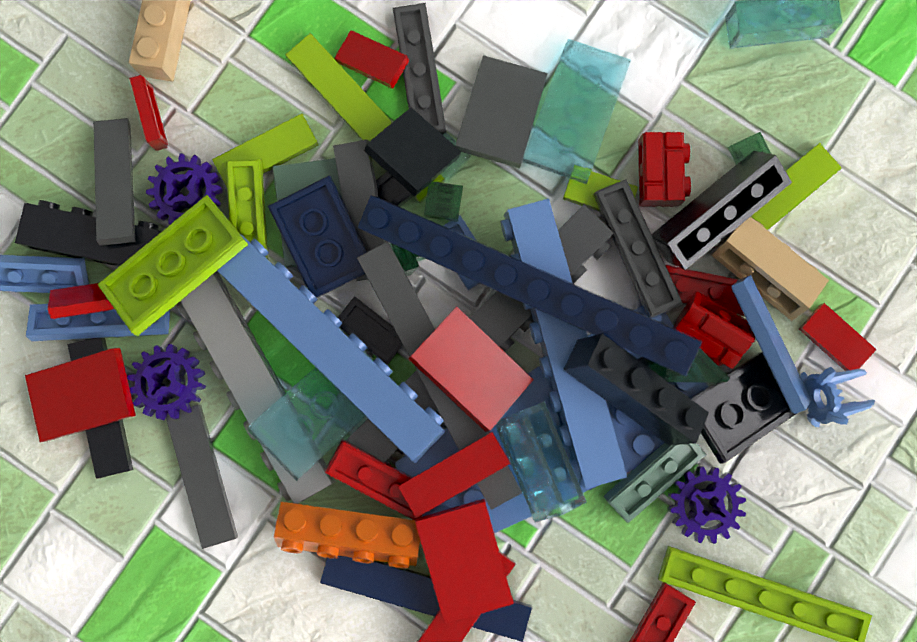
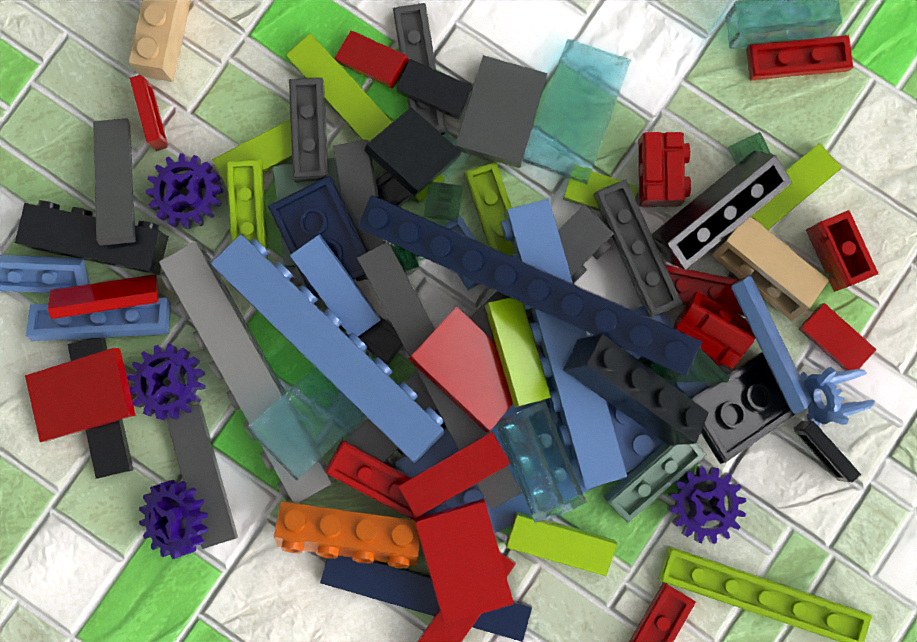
(172, 265): lime tile -> none
(173, 519): none -> dark purple gear
(308, 129): none -> dark grey tile
(335, 286): none -> medium blue tile
(434, 89): none -> black tile
(490, 203): none -> lime tile
(517, 352): none -> lime tile
(561, 544): none -> lime tile
(799, 57): none -> red tile
(826, 451): none -> black tile
(842, 251): none -> red brick

